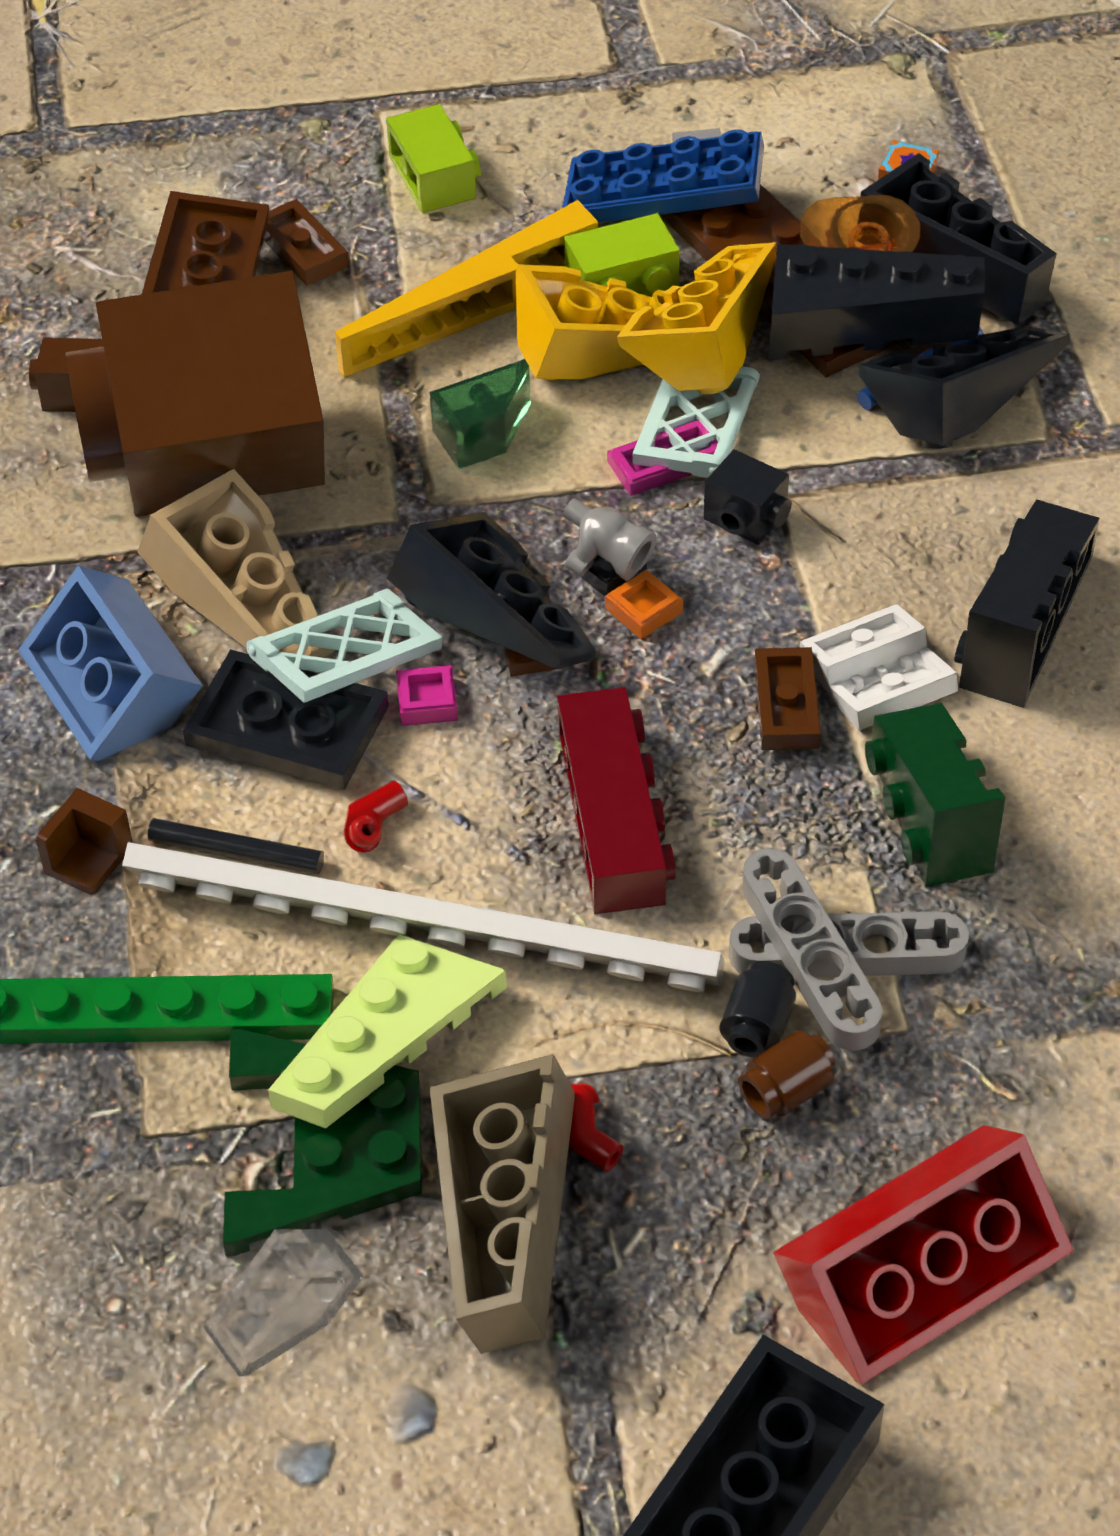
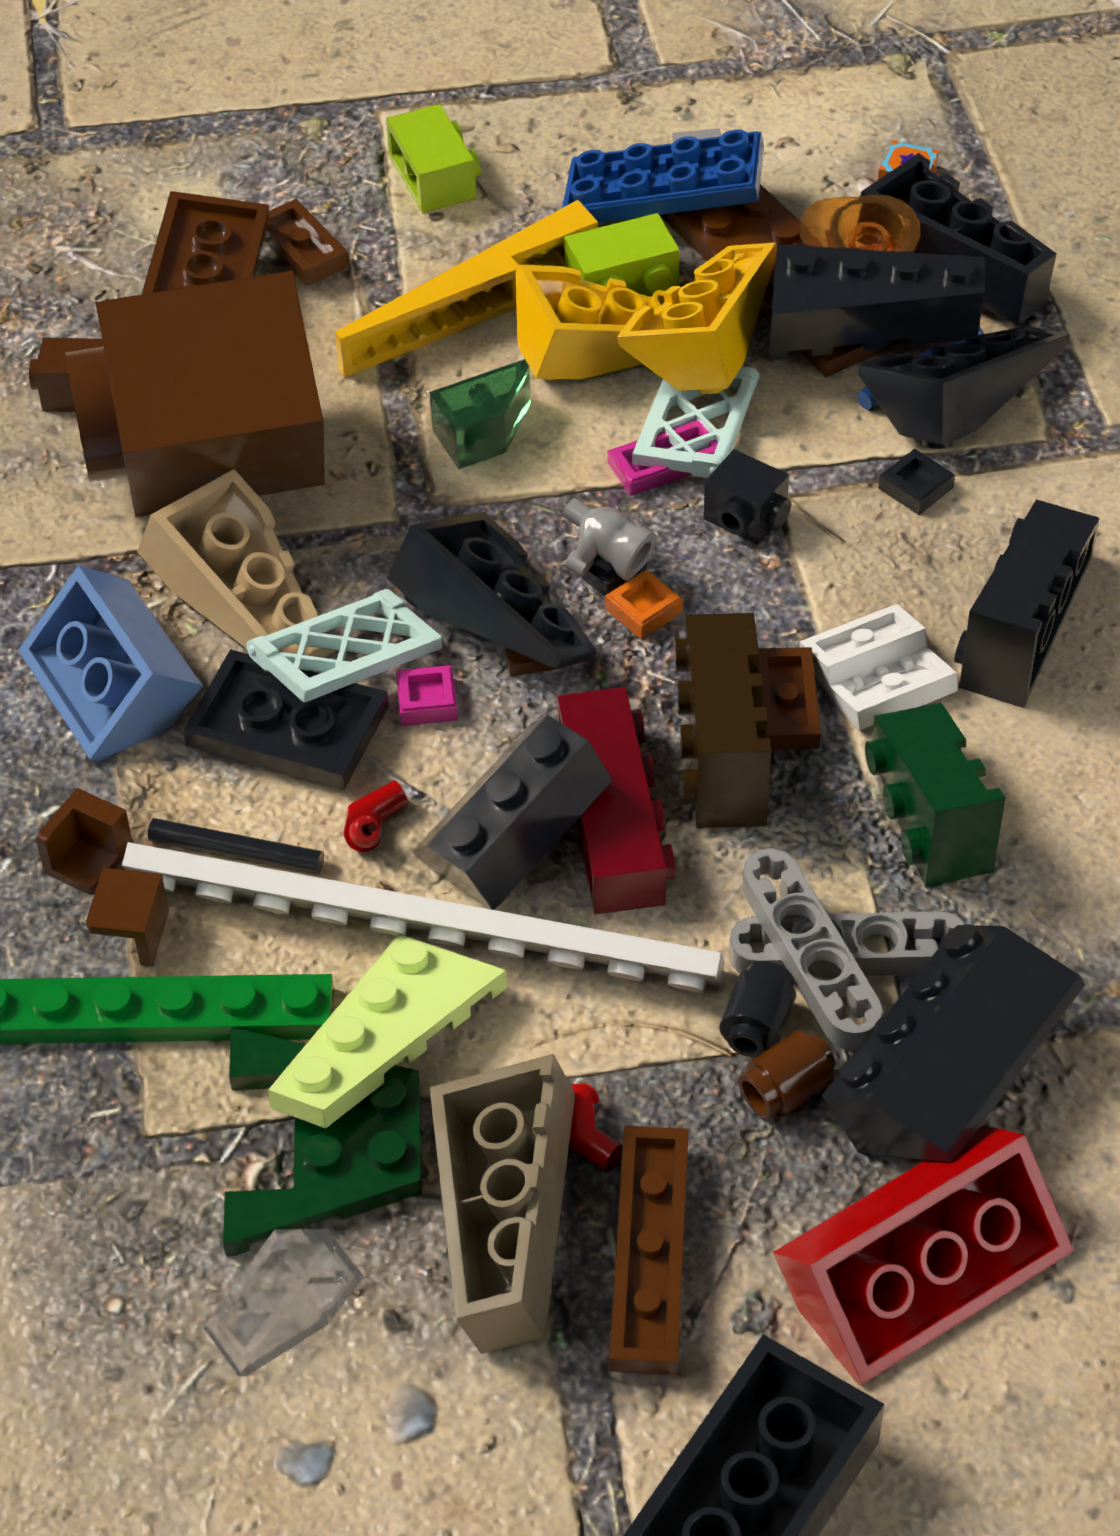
(130, 907): none -> reddish brown panel
(516, 811): none -> black slope
(649, 1251): none -> reddish brown plate
(725, 721): none -> dark brown wedge
(916, 481): none -> black tile
(951, 1044): none -> black slope

